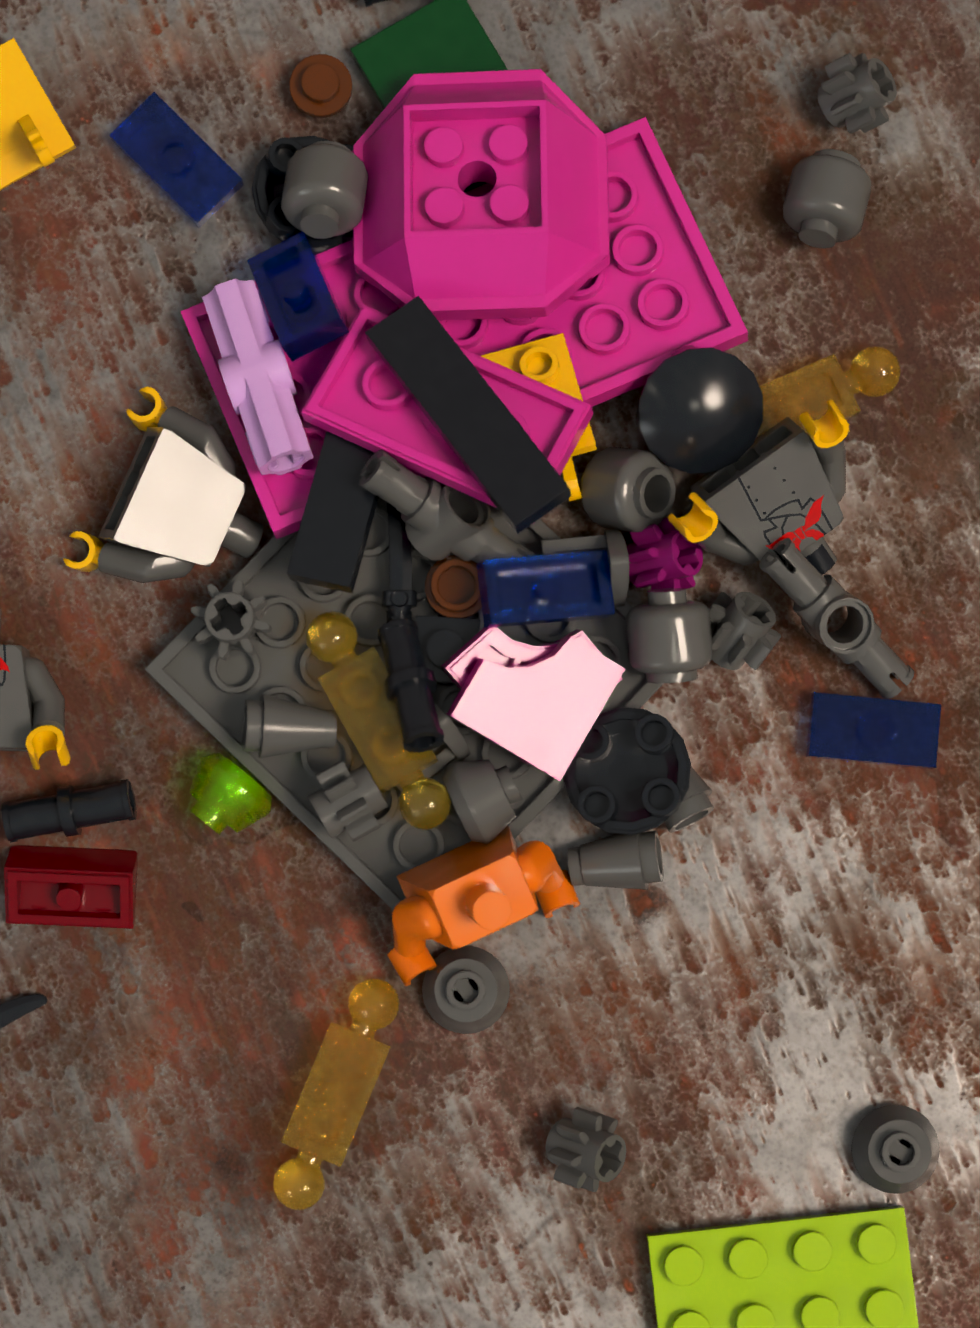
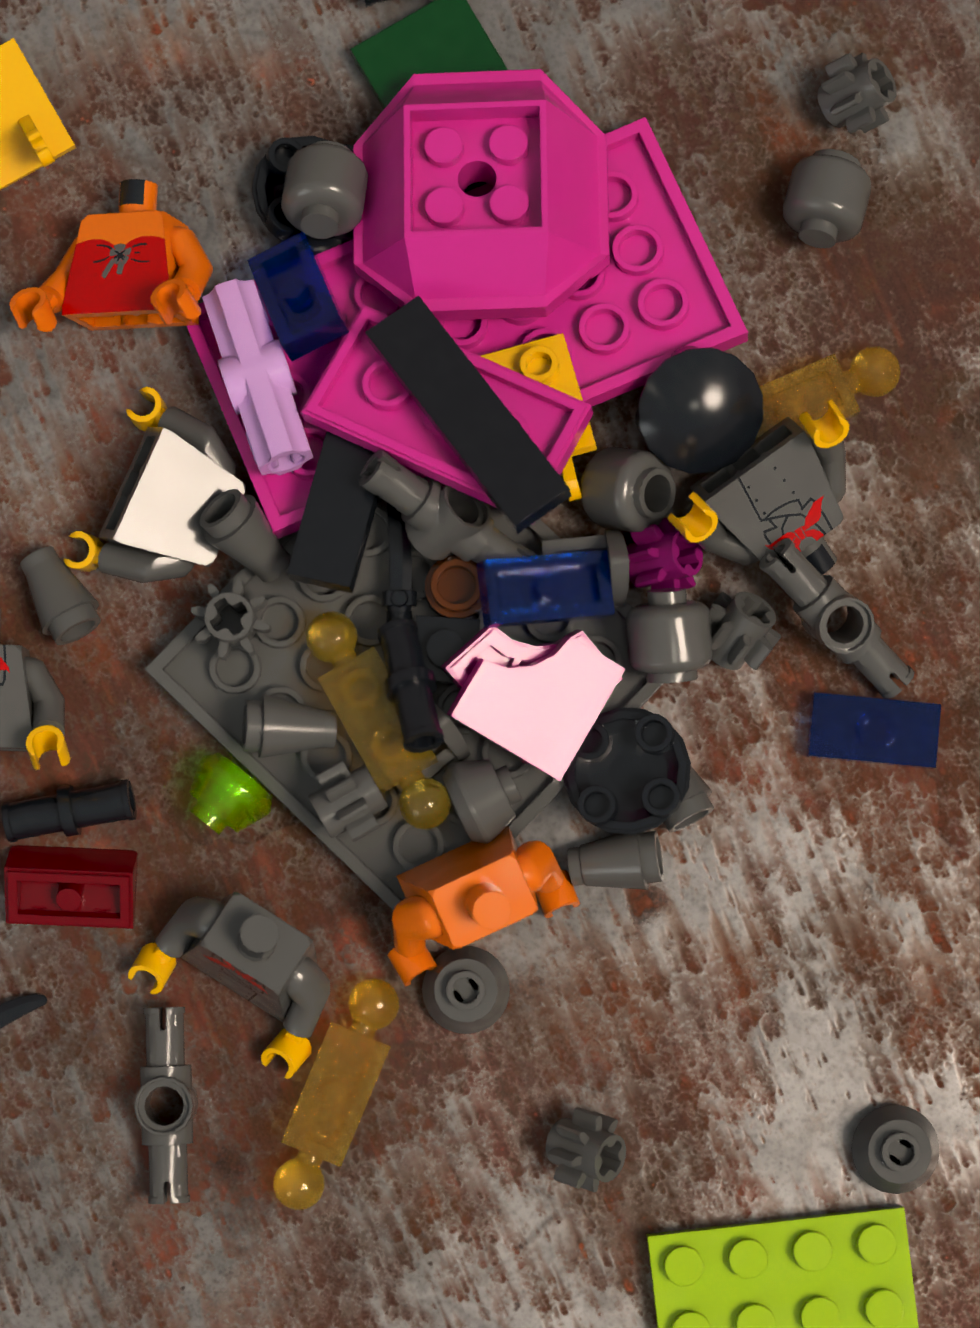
(60, 599): none -> dark grey cone
(123, 271): none -> orange torso
(166, 1140): none -> dark grey pin
(177, 159): clear blue plate -> none
(241, 531): none -> dark grey cone
(251, 956): none -> dark grey torso
(320, 85): reddish brown plate -> none

